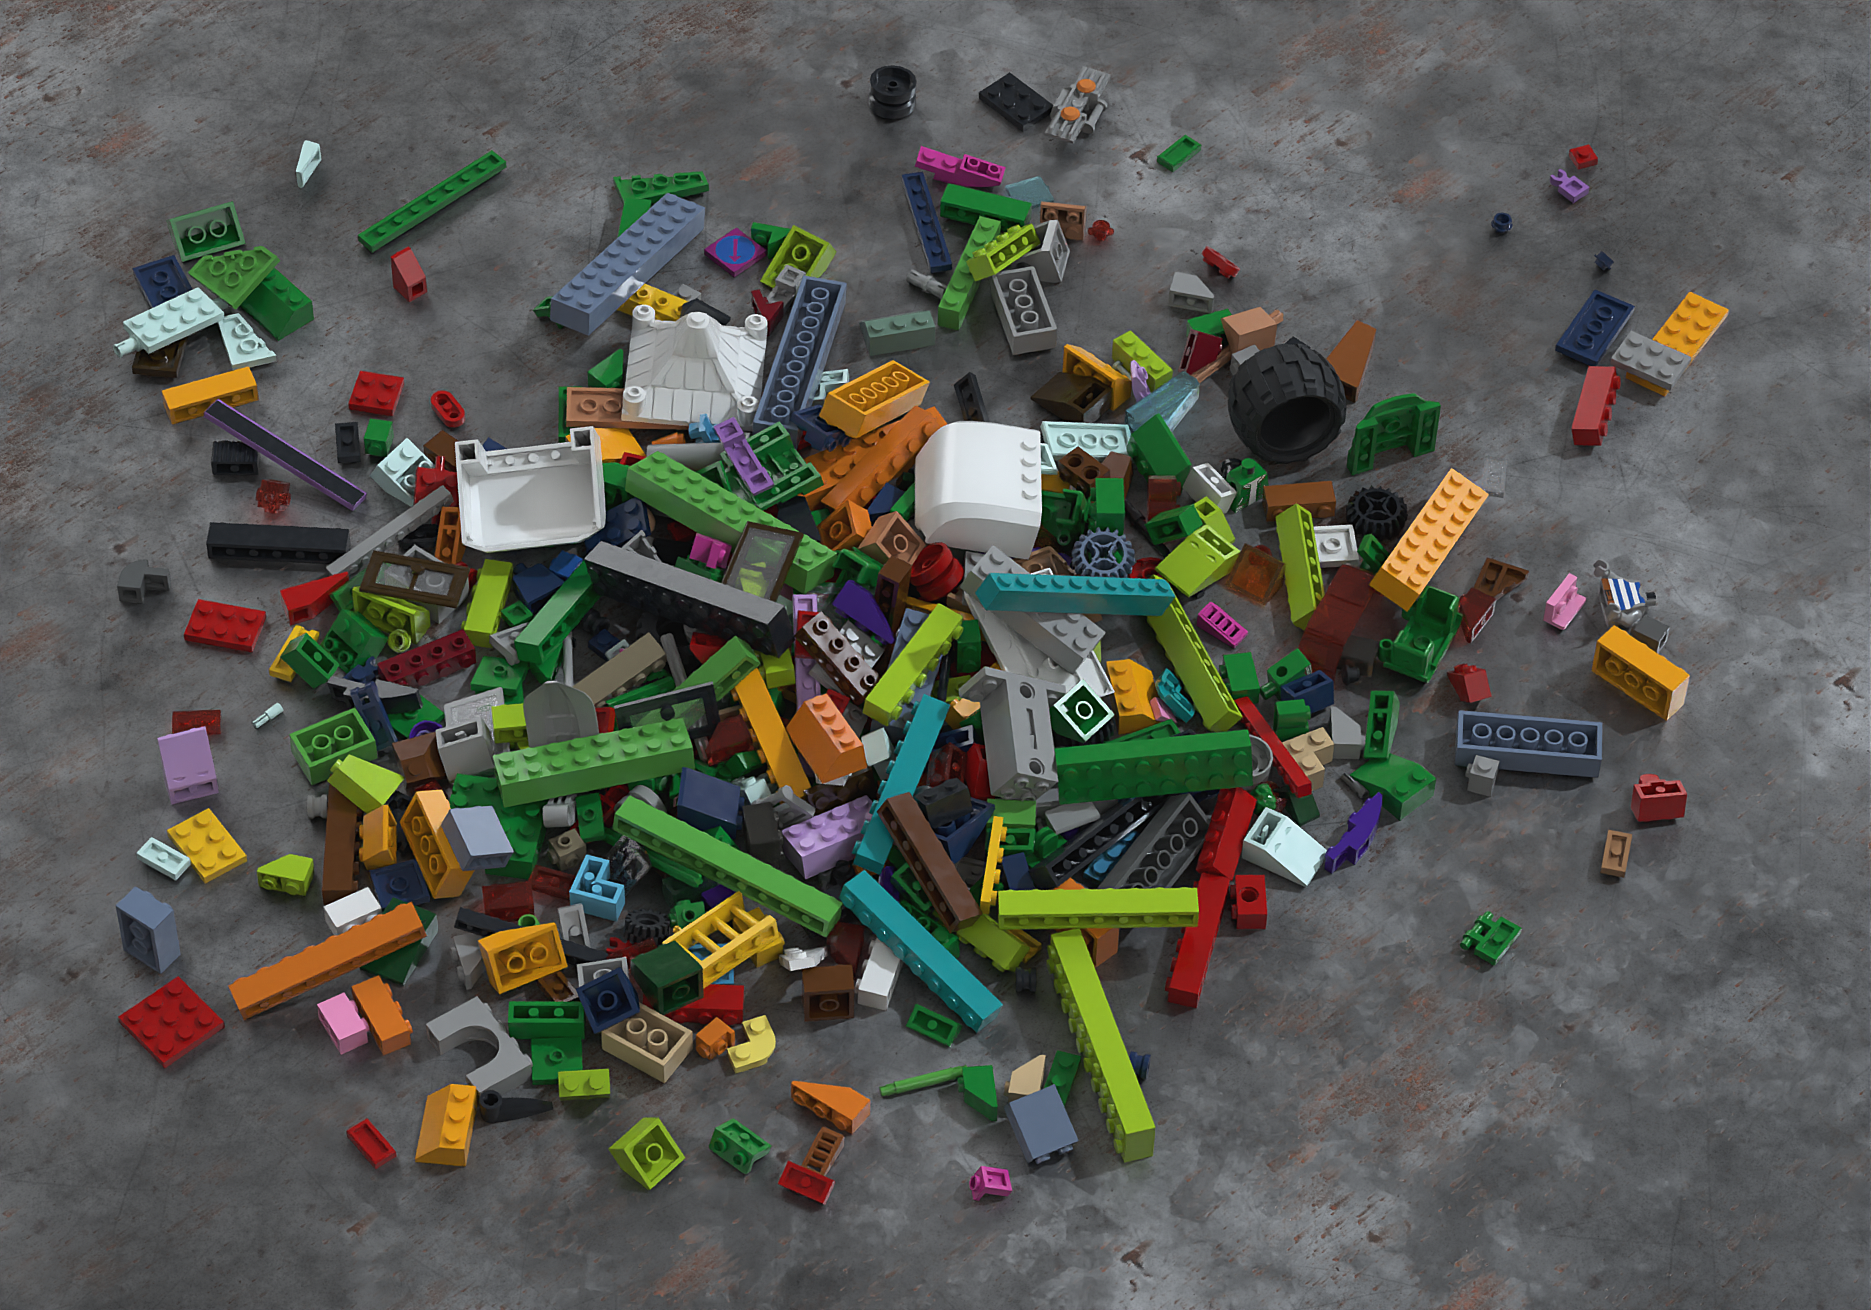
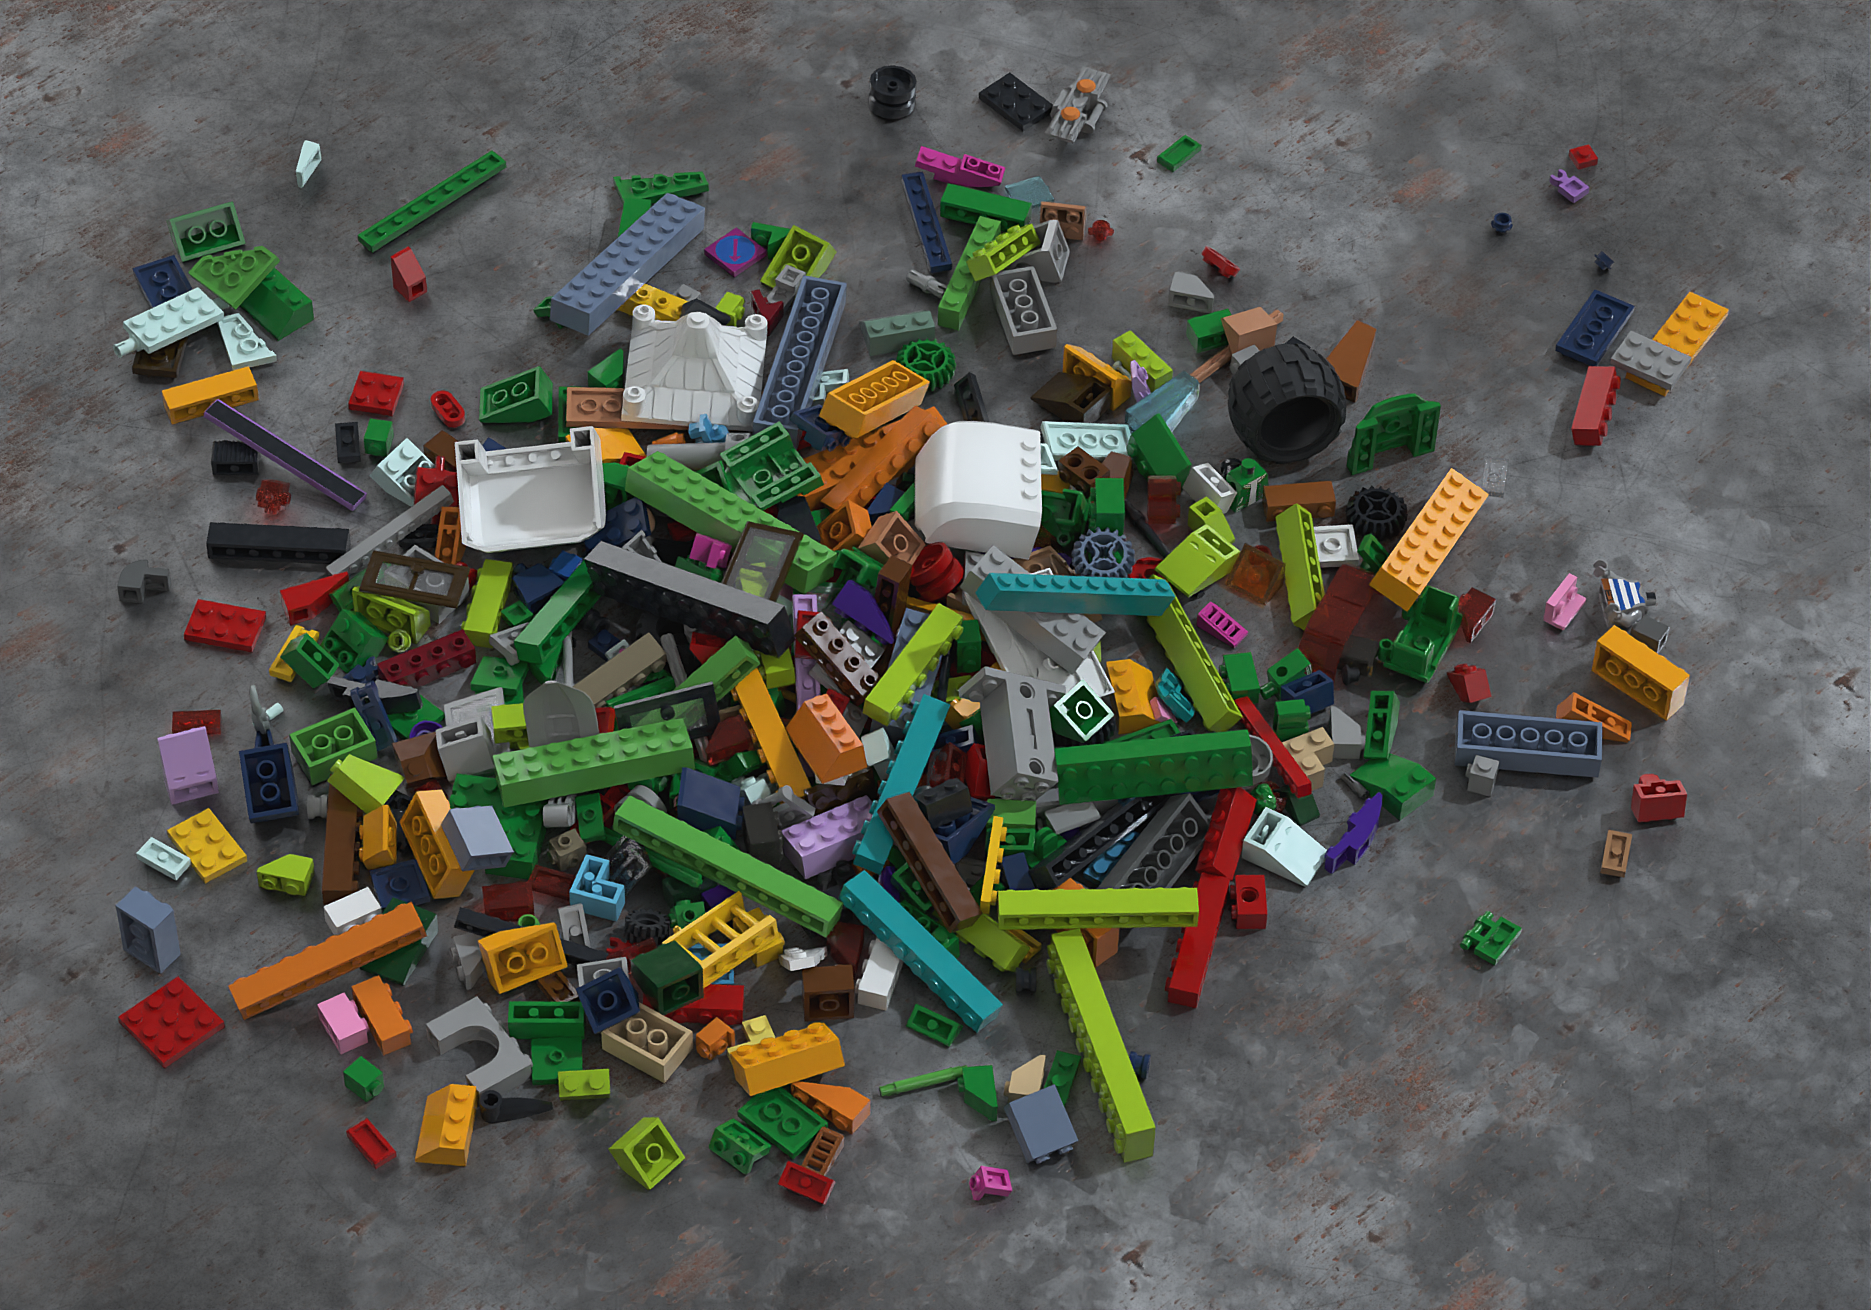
(267, 772): none -> dark blue slope
(363, 1079): none -> green brick
(517, 398): none -> green slope
(732, 306): none -> lime brick
(743, 457): medium lavender slope -> none
(782, 1120): none -> green plate
(787, 1058): none -> light orange brick
(924, 360): none -> green gear
(1174, 524): green brick -> none
(1199, 351): dark red slope -> none
(1499, 578): reddish brown wing -> none
(1579, 708): none -> orange slope

